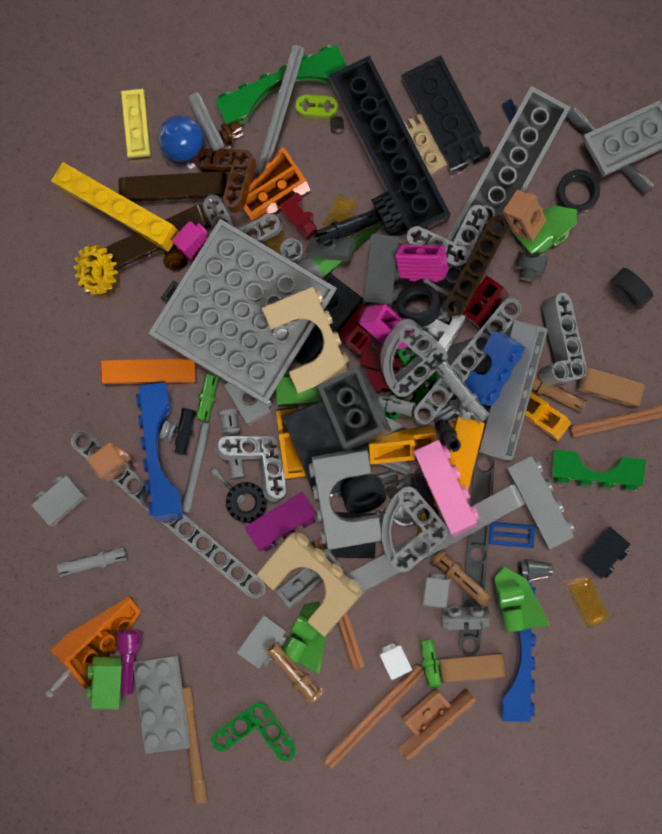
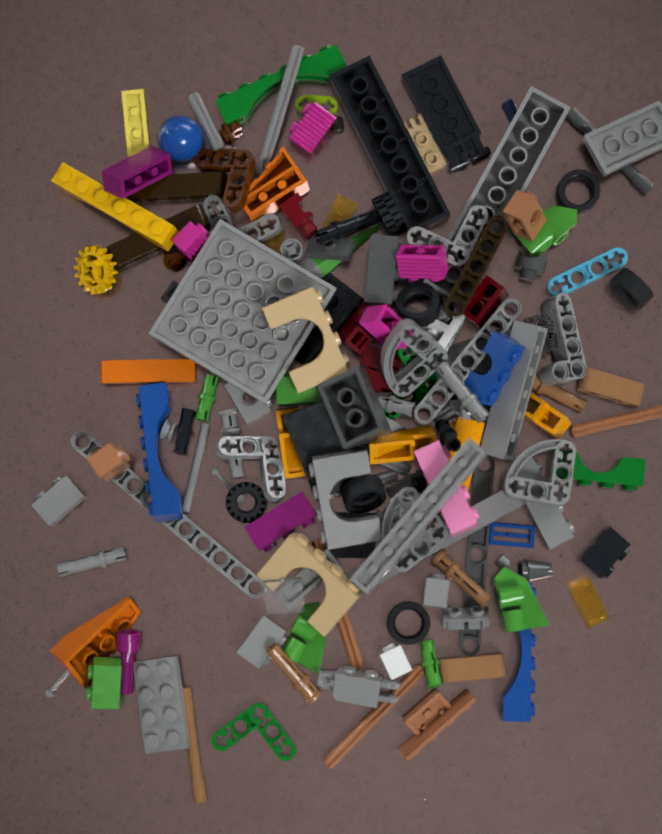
(137, 172): none -> magenta brick
(284, 596): none -> clear piece
(312, 126): none -> dark pink brick
(357, 686): none -> light grey hinge
(413, 639): none -> black tyre
(419, 516): none -> light grey plate
(502, 562): none -> light grey hand
(547, 320): none -> clear piece
(548, 488): none -> light grey beam
(585, 270): none -> medium azure beam

